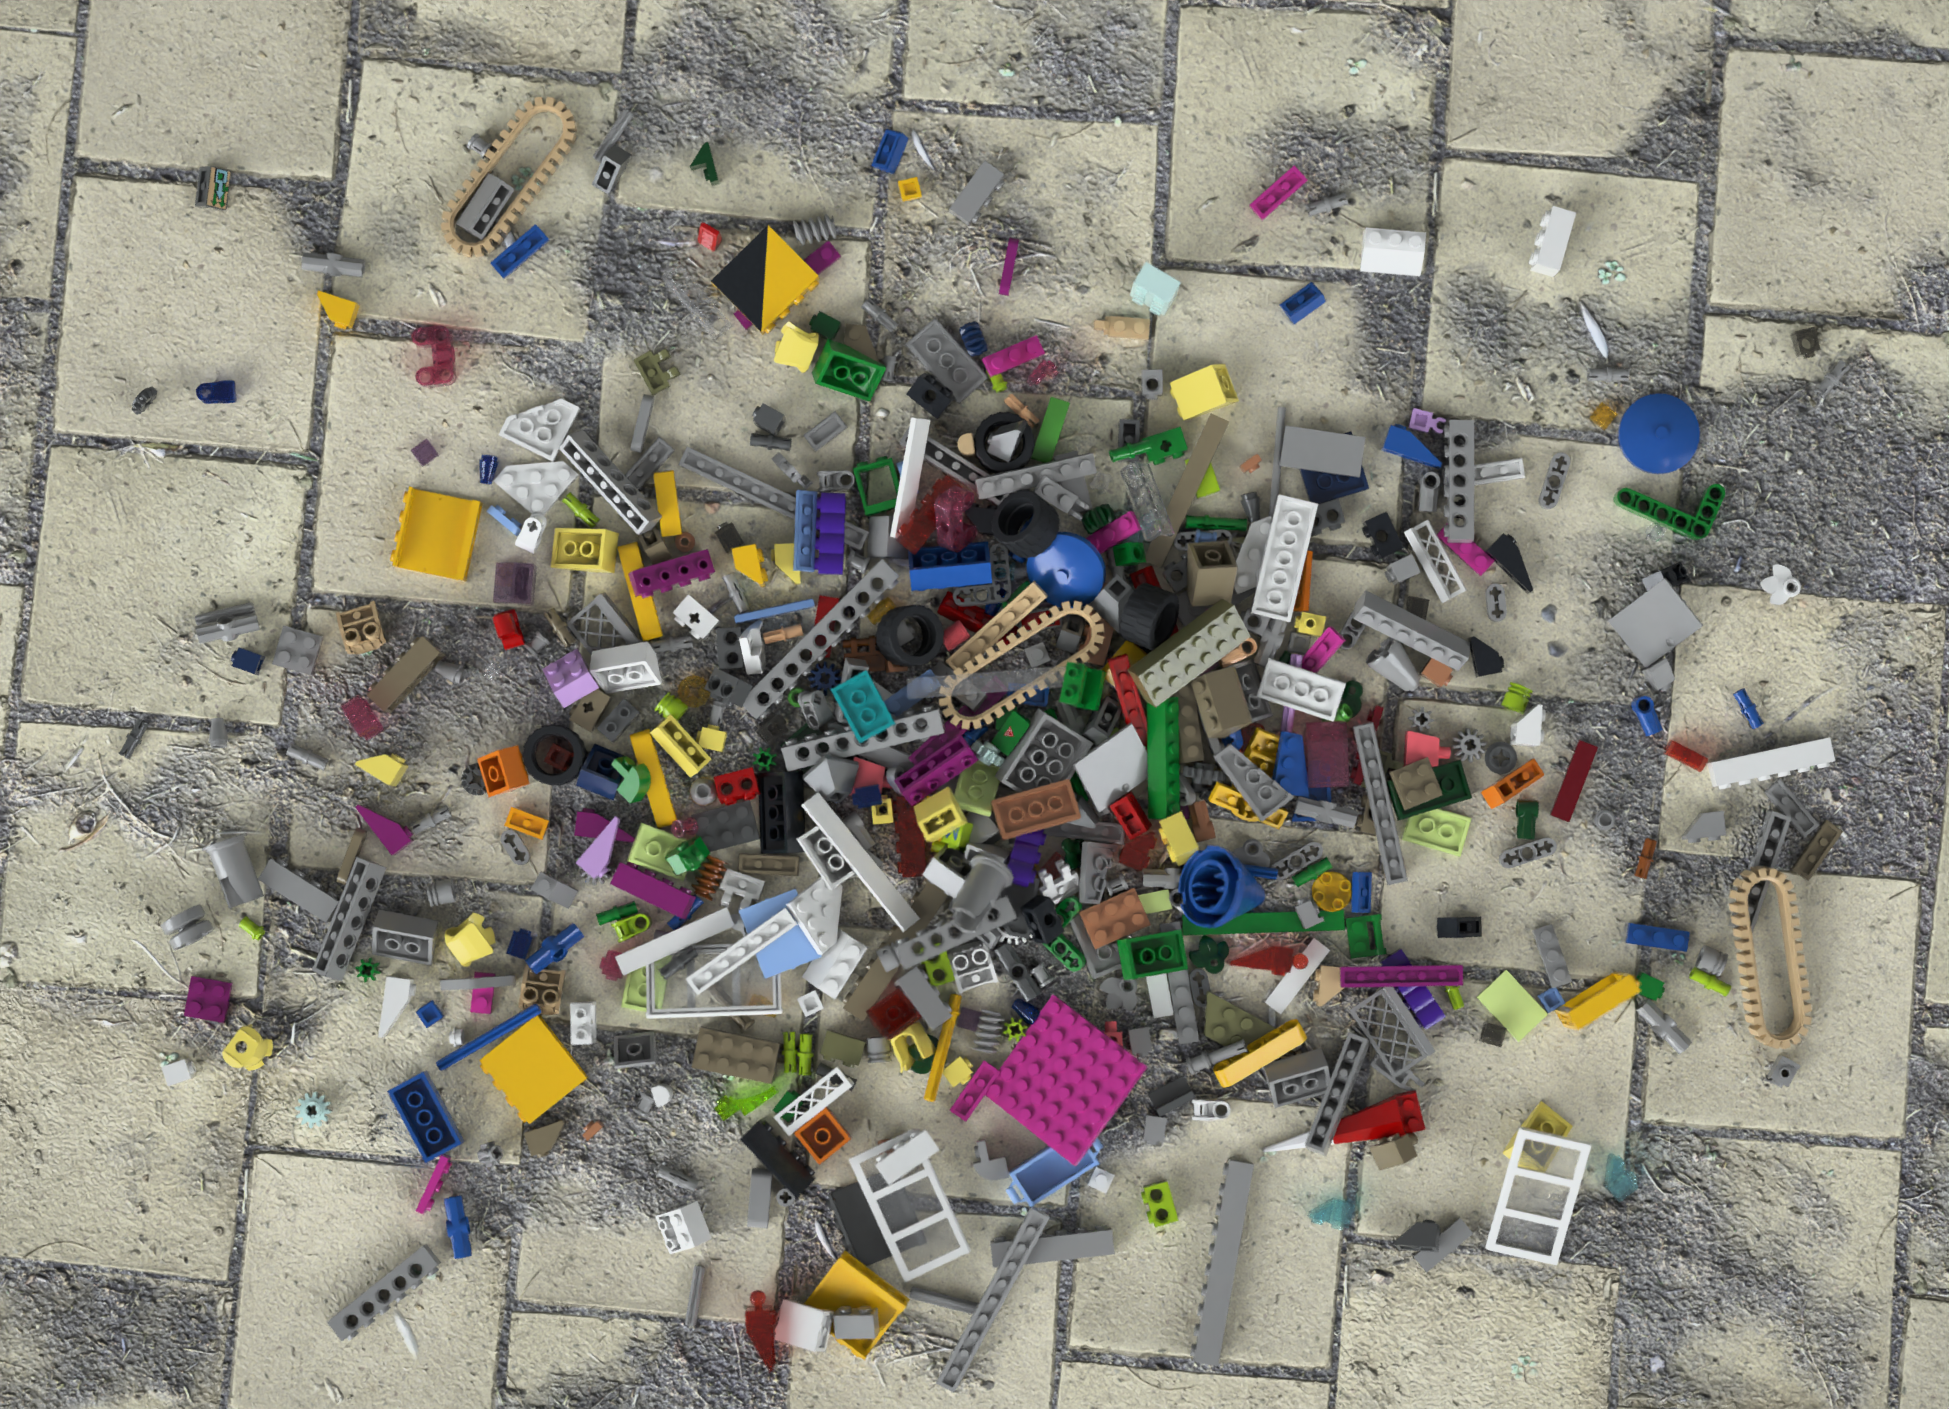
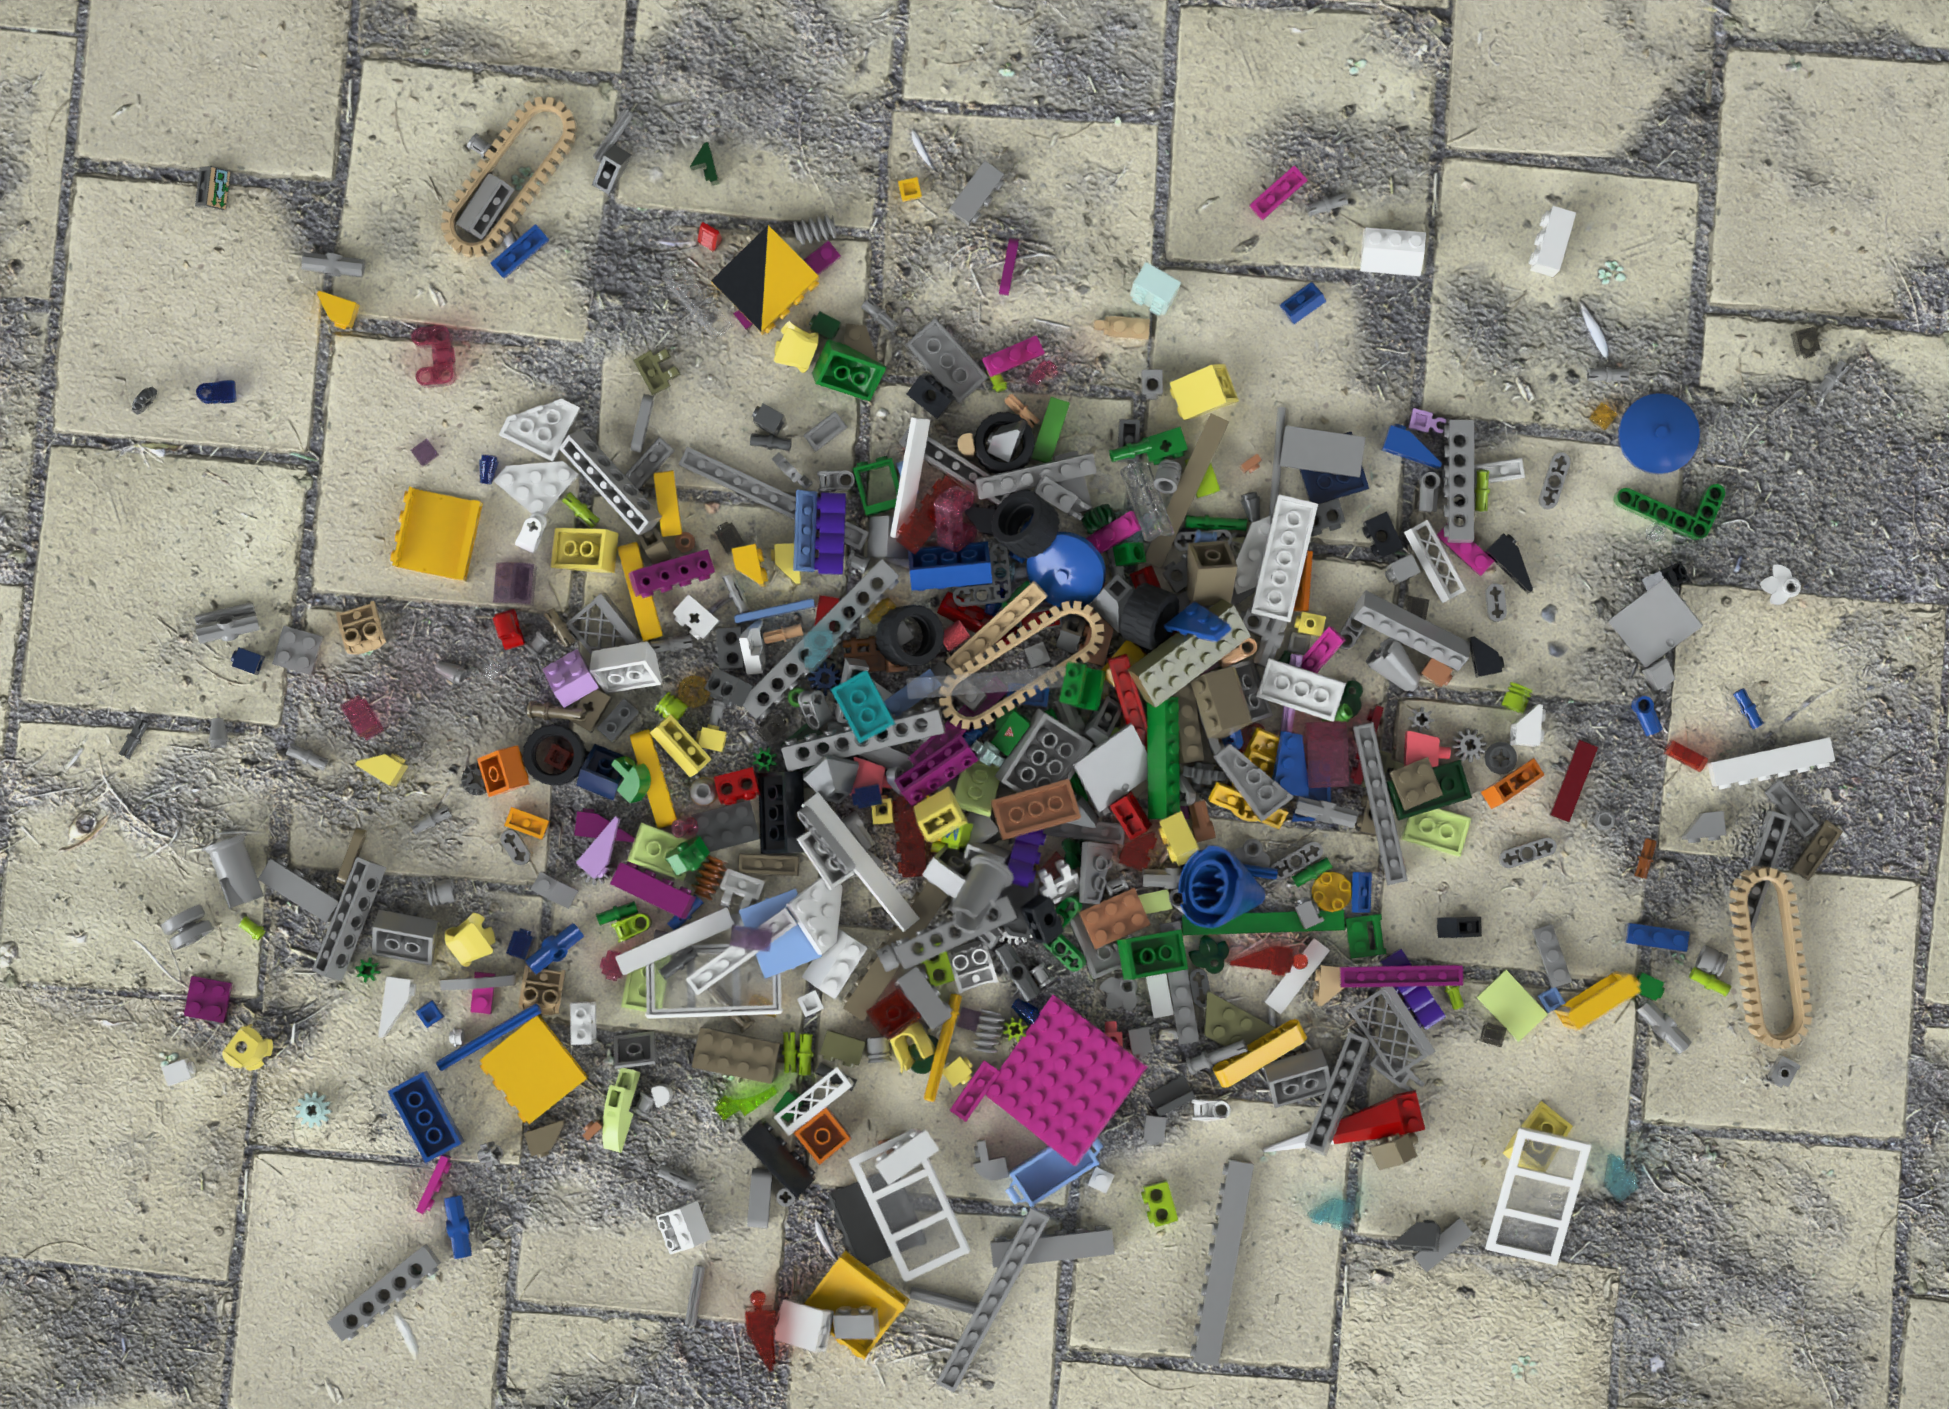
(390, 833): magenta slope -> none
(405, 674): dark tan brick -> none
(498, 513): light blue plate -> none
(548, 711): none -> dark tan pin
(616, 1111): none -> yellowish green slope
(751, 938): none -> clear purple slope
(819, 648): none -> clear light blue slope
(826, 839): none -> light grey beam
(889, 362): light grey pin -> none
(890, 151): blue slope -> none
(973, 338): dark blue gear -> none
(1167, 476): none -> light grey piece
(1200, 622): none -> blue wing
(1482, 490): none -> lime pin
(1527, 812): dark green piece -> none

